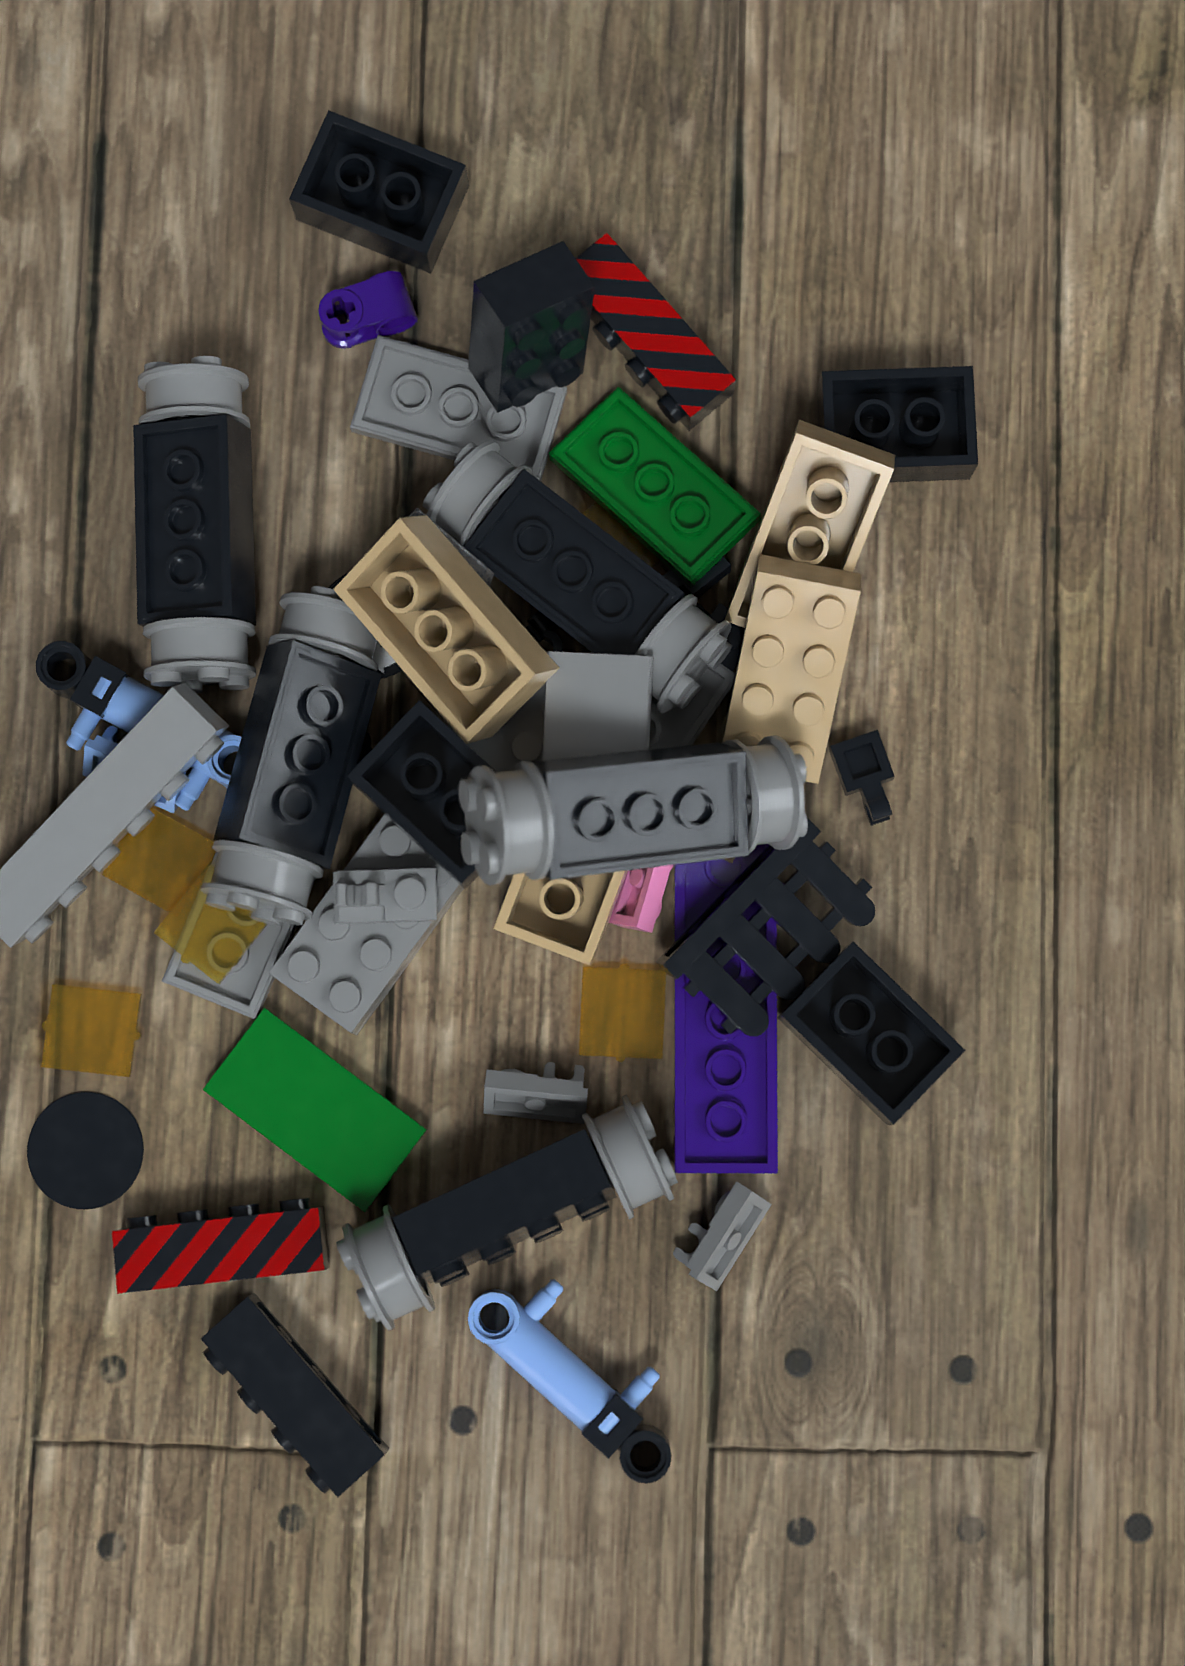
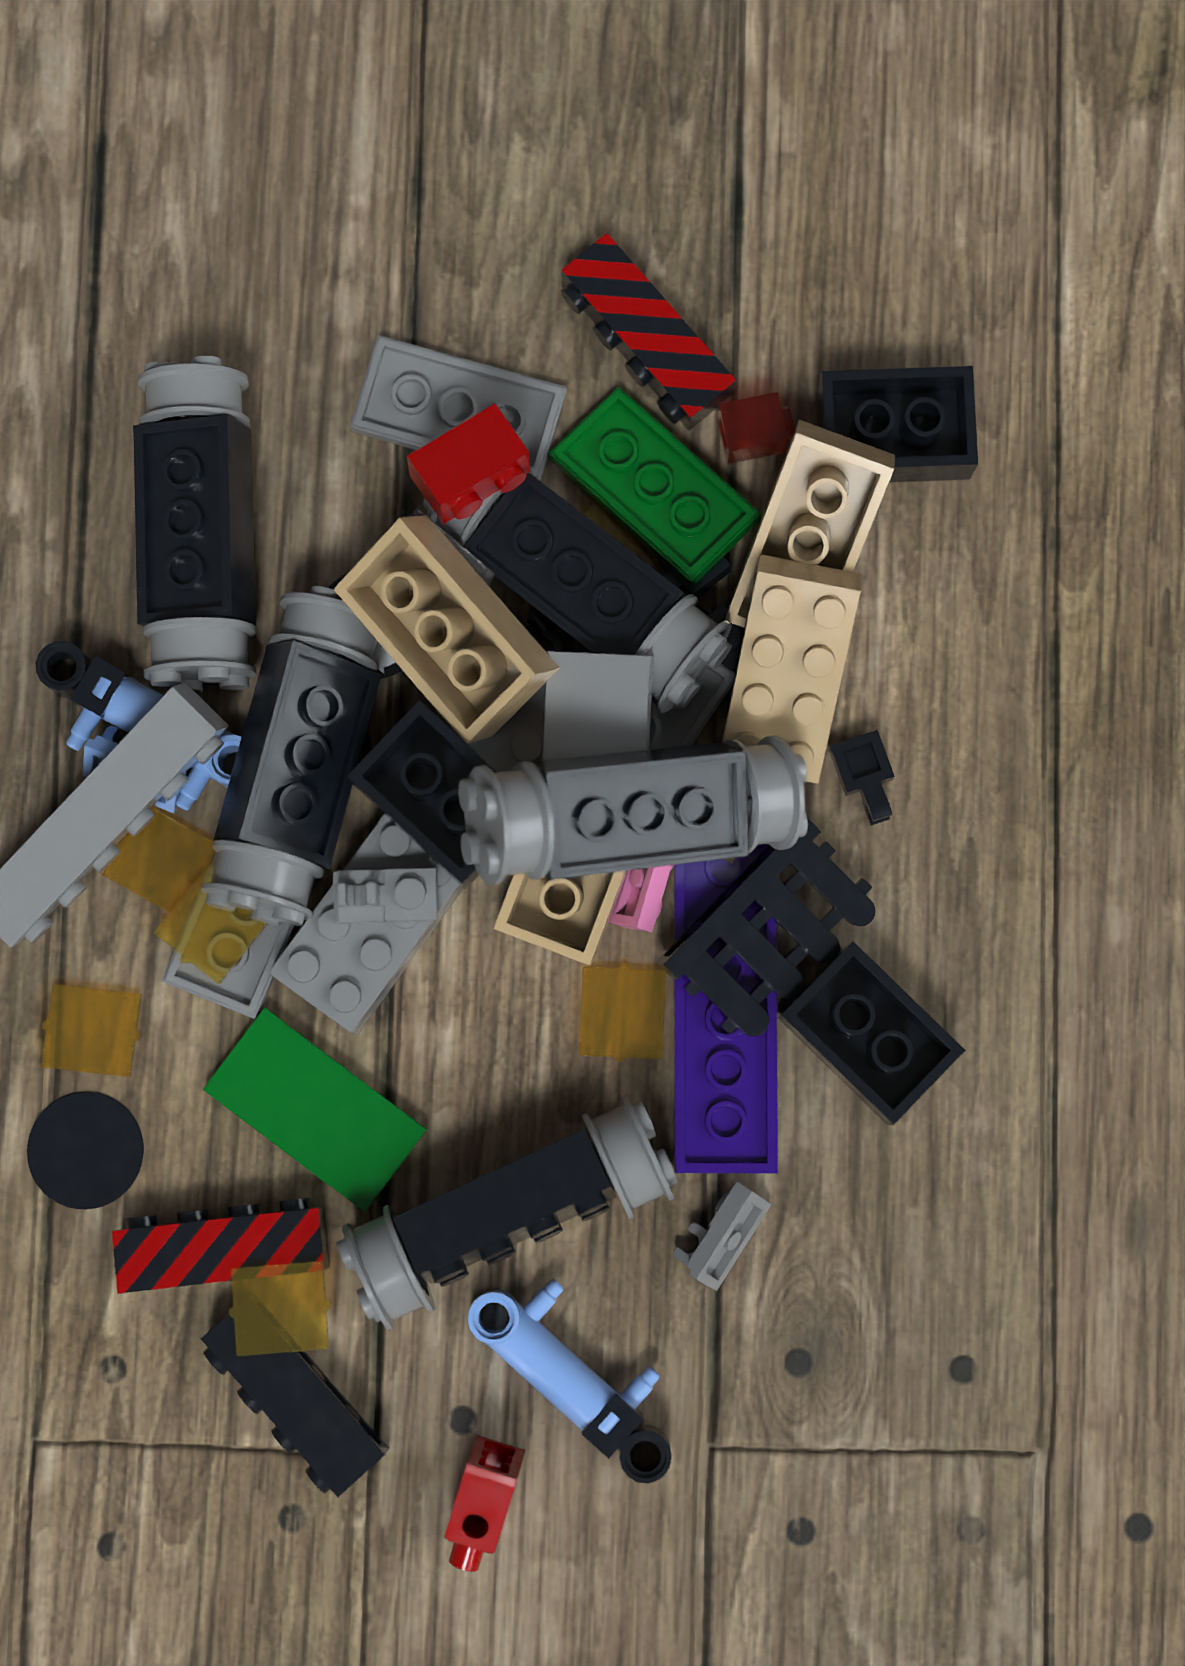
(280, 1308): none -> clear yellow piece
(372, 307): dark purple piece -> none
(379, 191): black brick -> none
(469, 464): none -> red brick
(482, 1501): none -> red torso
(530, 326): black brick -> none
(535, 1097): light grey plate -> none
(754, 427): none -> clear red brick

